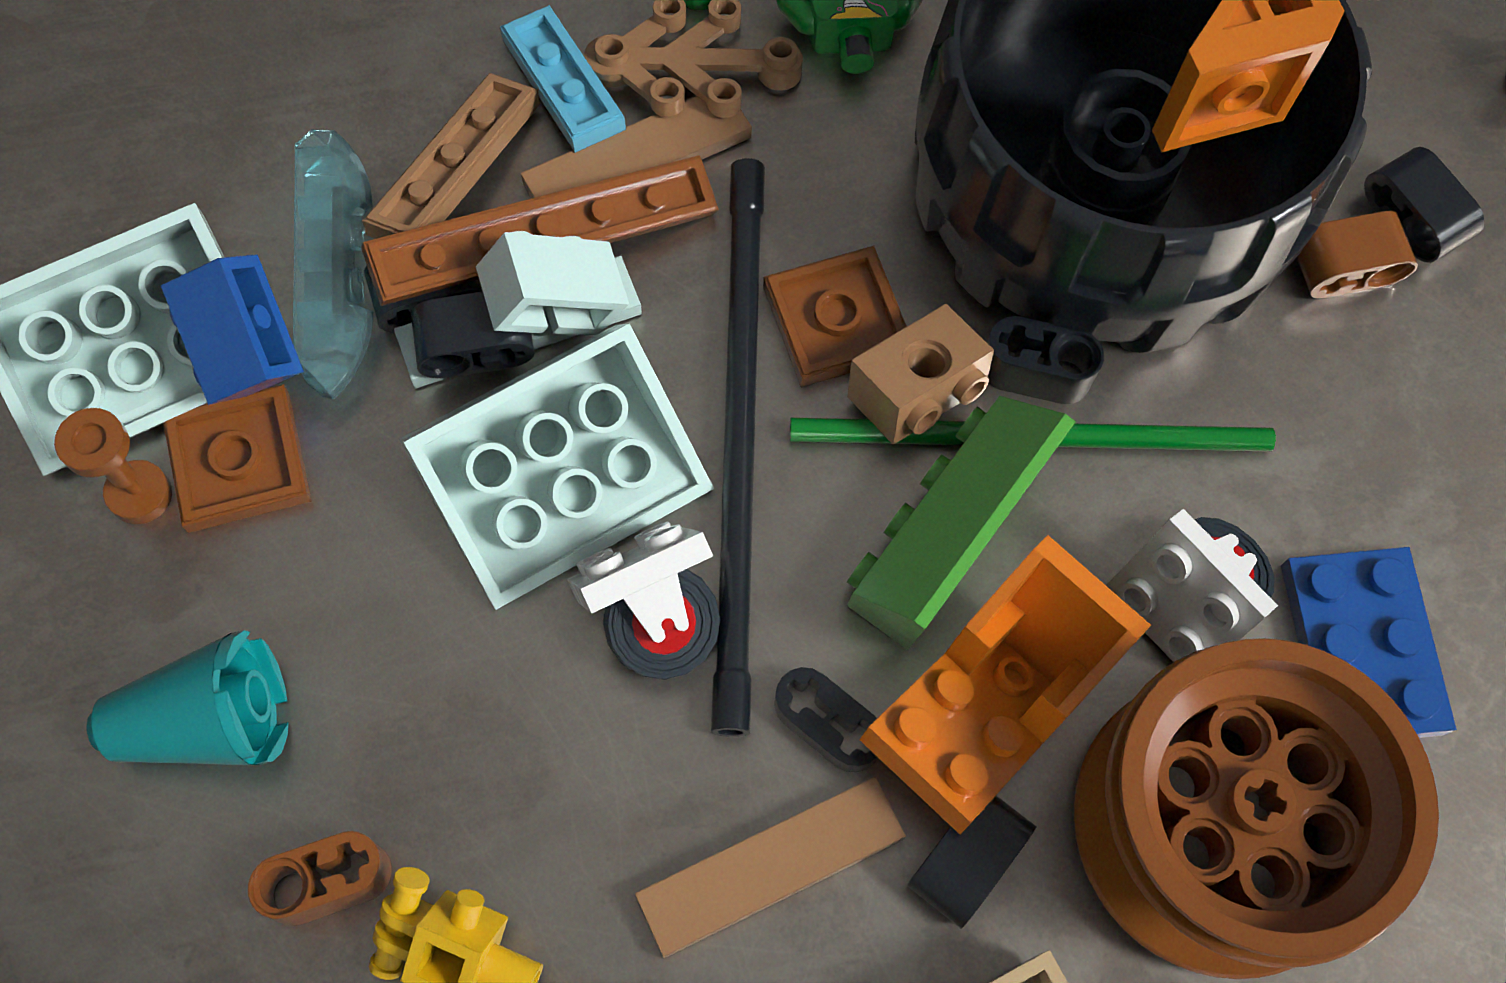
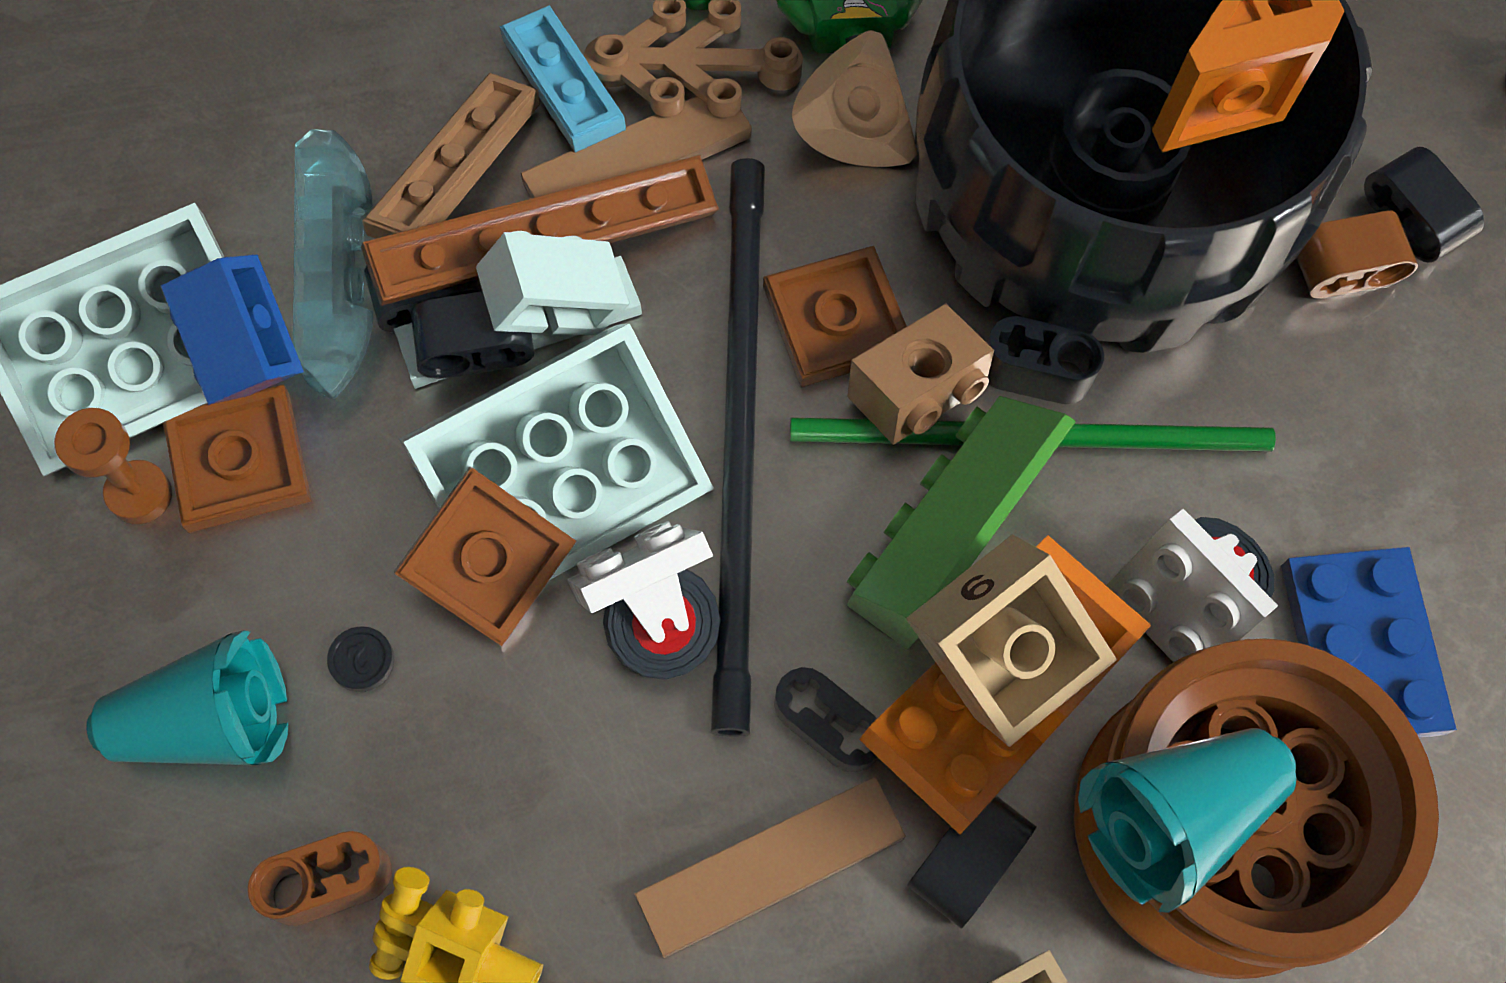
(360, 659): none -> black piece
(485, 556): none -> dark orange tile
(856, 107): none -> light nougat hat
(1012, 638): none -> tan brick
(1184, 810): none -> teal cone

